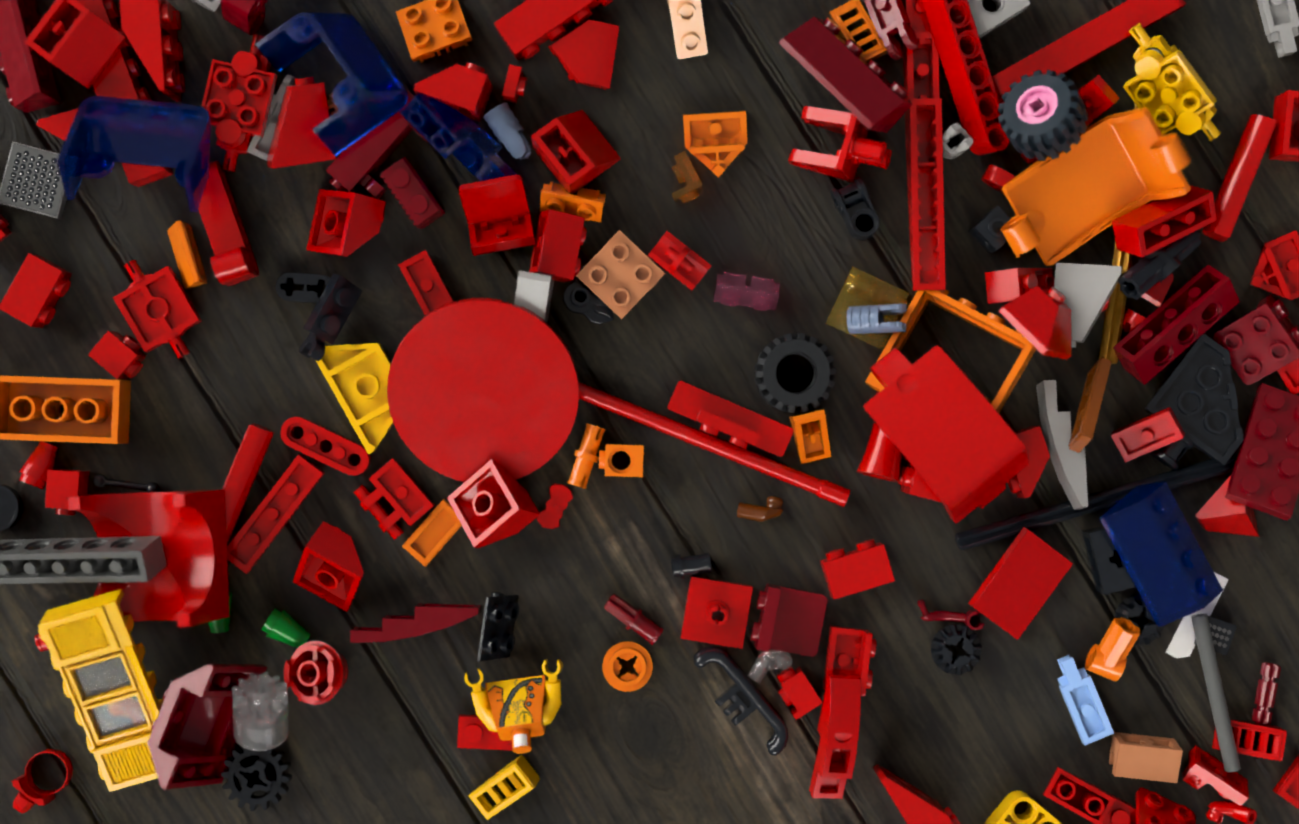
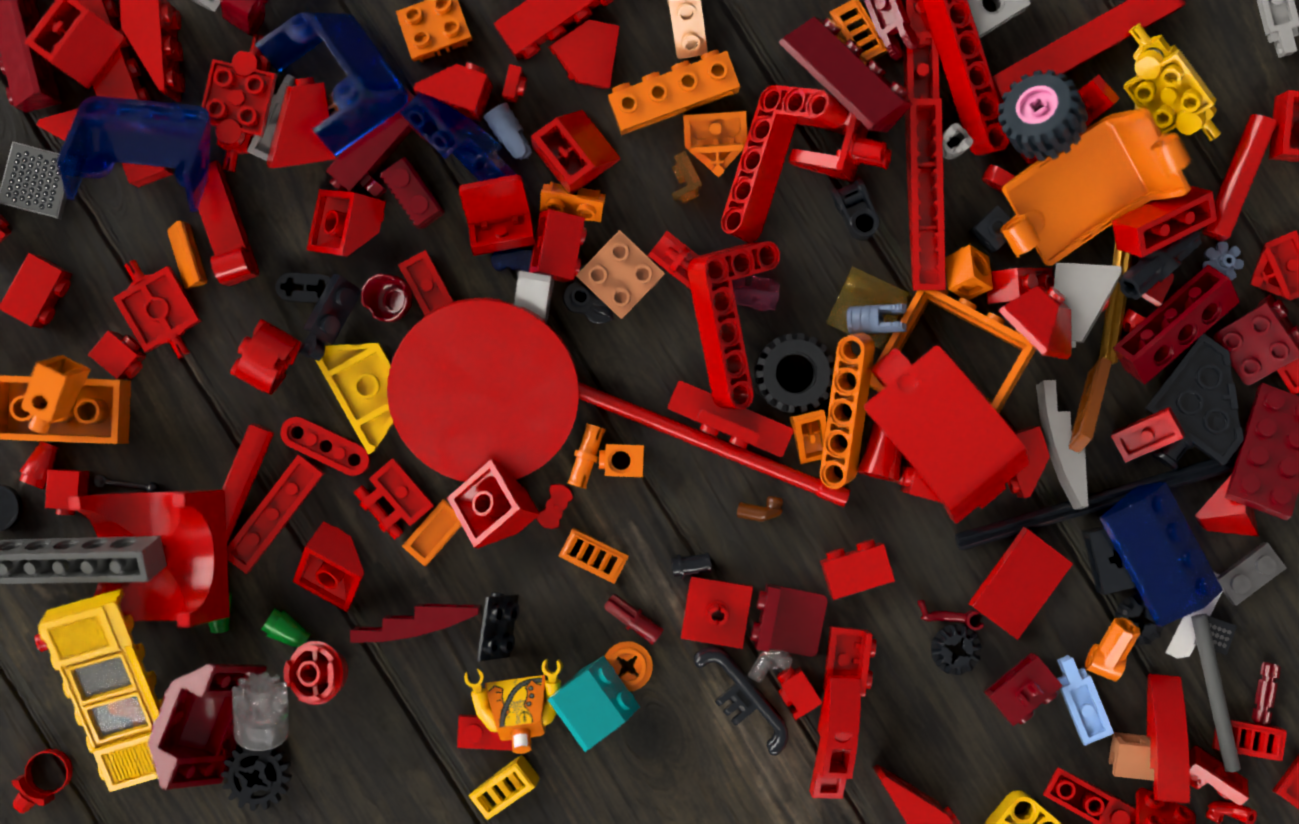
(53, 391): none -> orange torso
(266, 357): none -> red brick
(386, 297): none -> dark red hair
(512, 258): none -> clear blue piece
(576, 534): none -> orange slope
(594, 703): none -> teal slope
(673, 92): none -> orange brick
(725, 316): none -> red beam
(766, 150): none -> red beam
(837, 421): none -> orange beam
(968, 272): none -> orange brick
(1023, 689): none -> dark red brick
(1168, 738): none -> red slope
(1224, 259): none -> sand blue plant
(1250, 573): none -> flat silver plate

